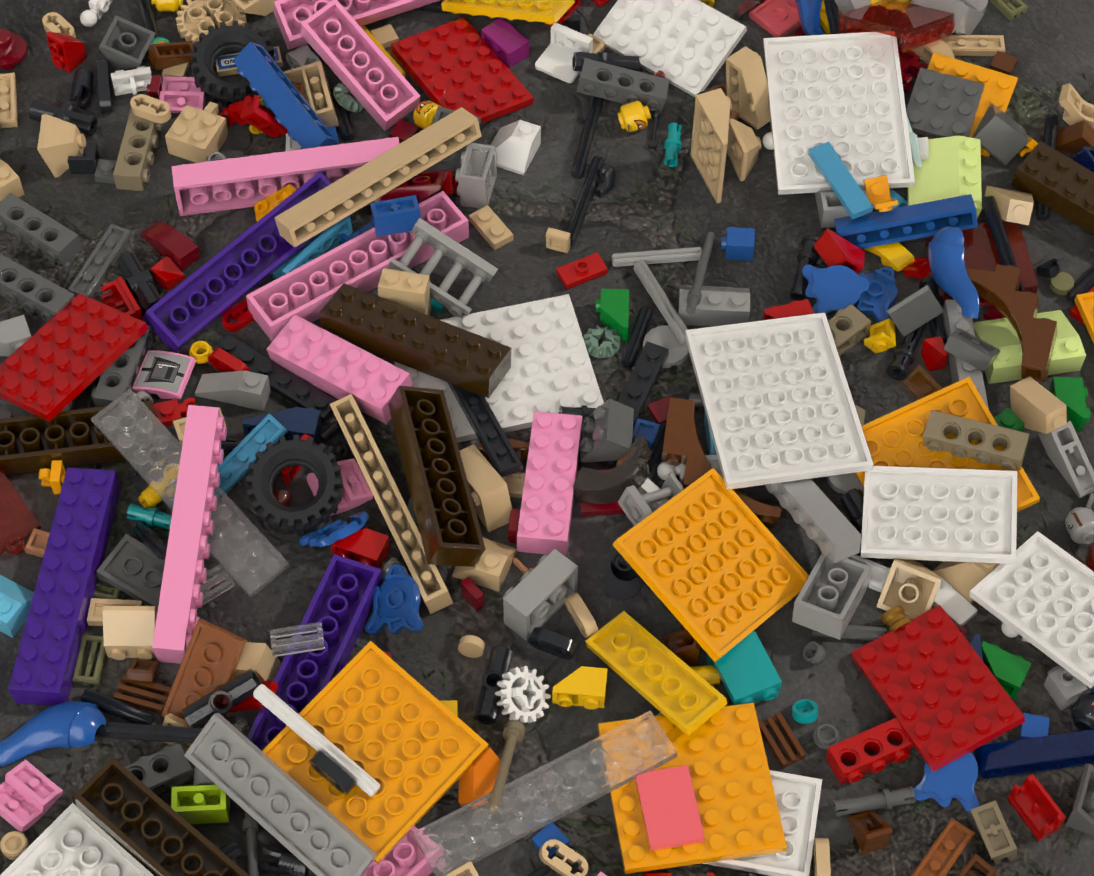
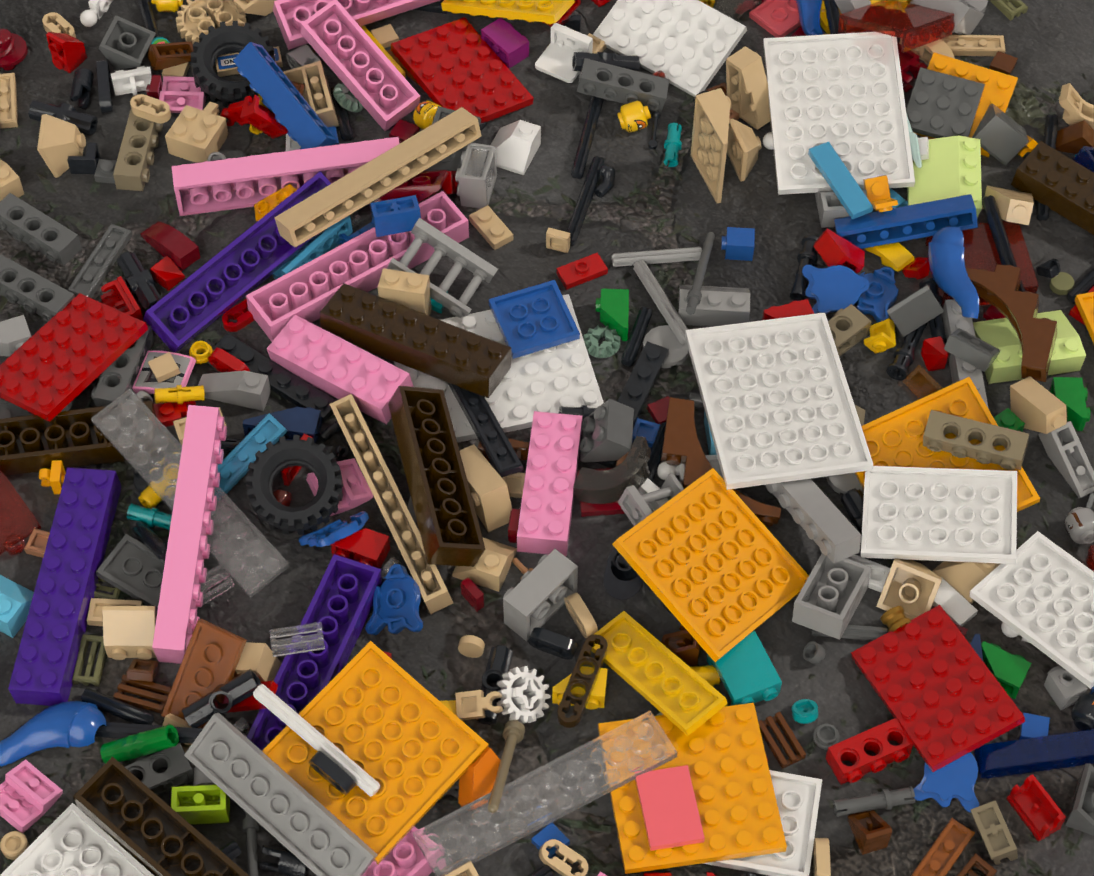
(140, 744): none -> green axle
(164, 367): none -> tan tile
(179, 394): none -> yellow pin
(473, 704): none -> tan plate
(534, 319): none -> blue plate
(580, 680): none -> dark brown beam

